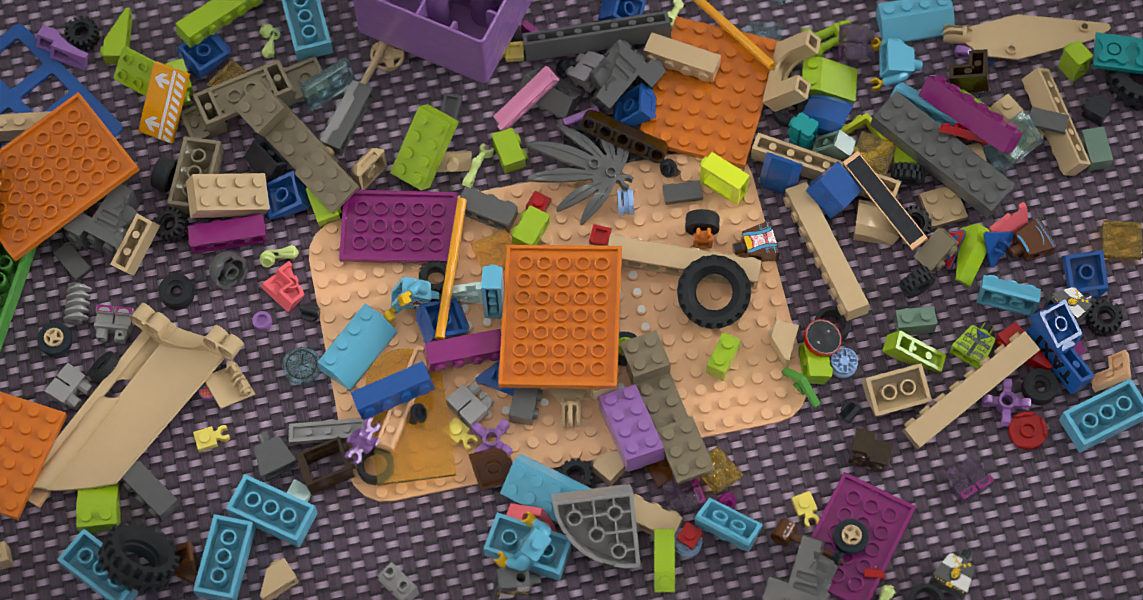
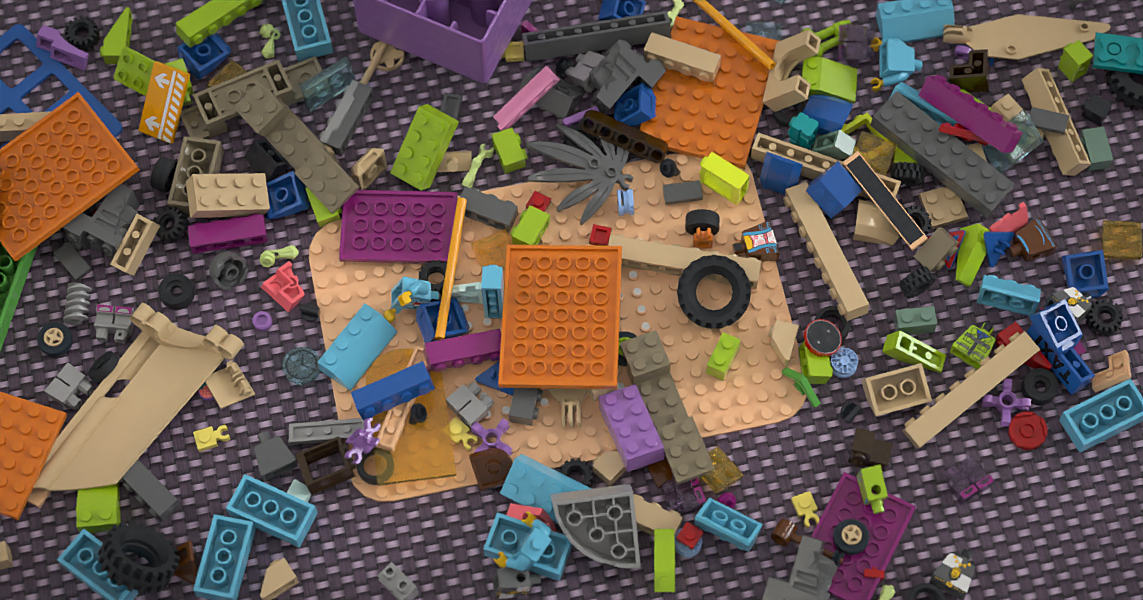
(872, 479): none -> lime torso

